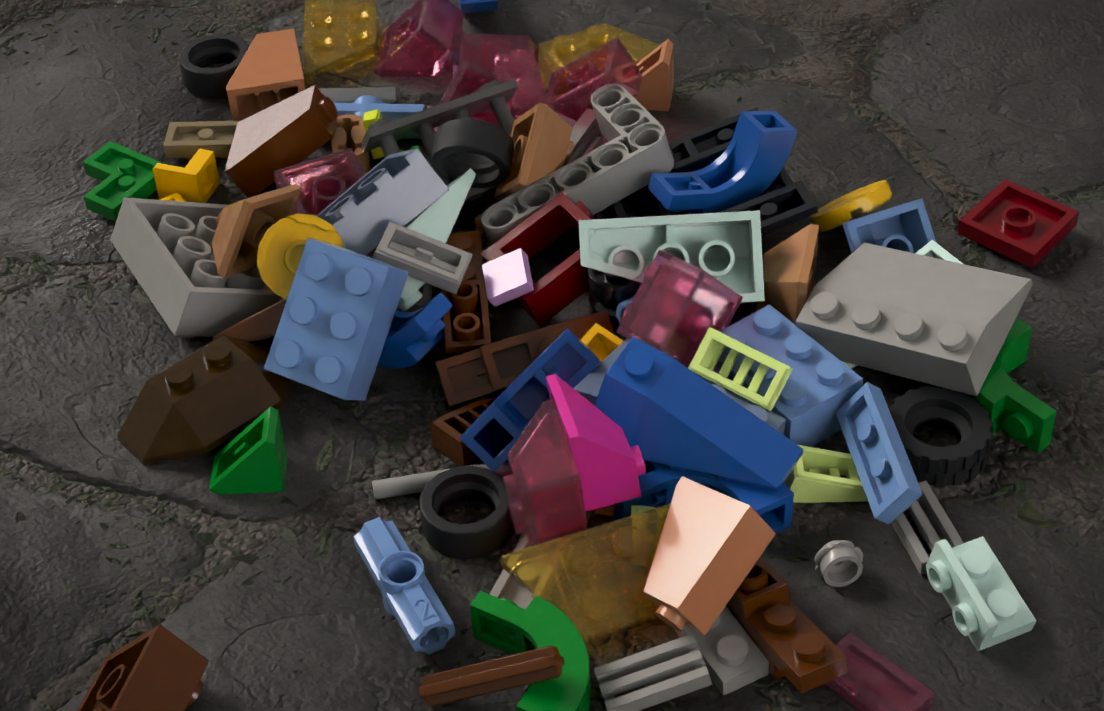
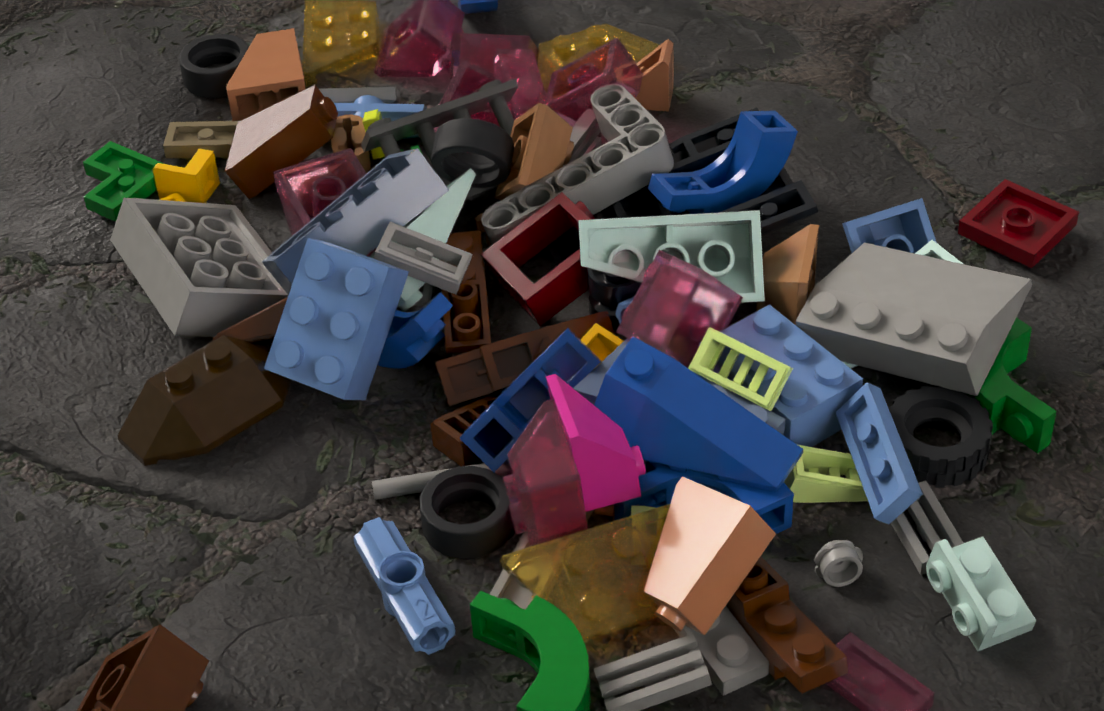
(244, 225): medium nougat slope -> none
(253, 459): green slope -> none
(284, 245): yellow tile -> none
(492, 676): reddish brown axle -> none
(507, 277): tile -> none
(852, 204): yellow tile -> none

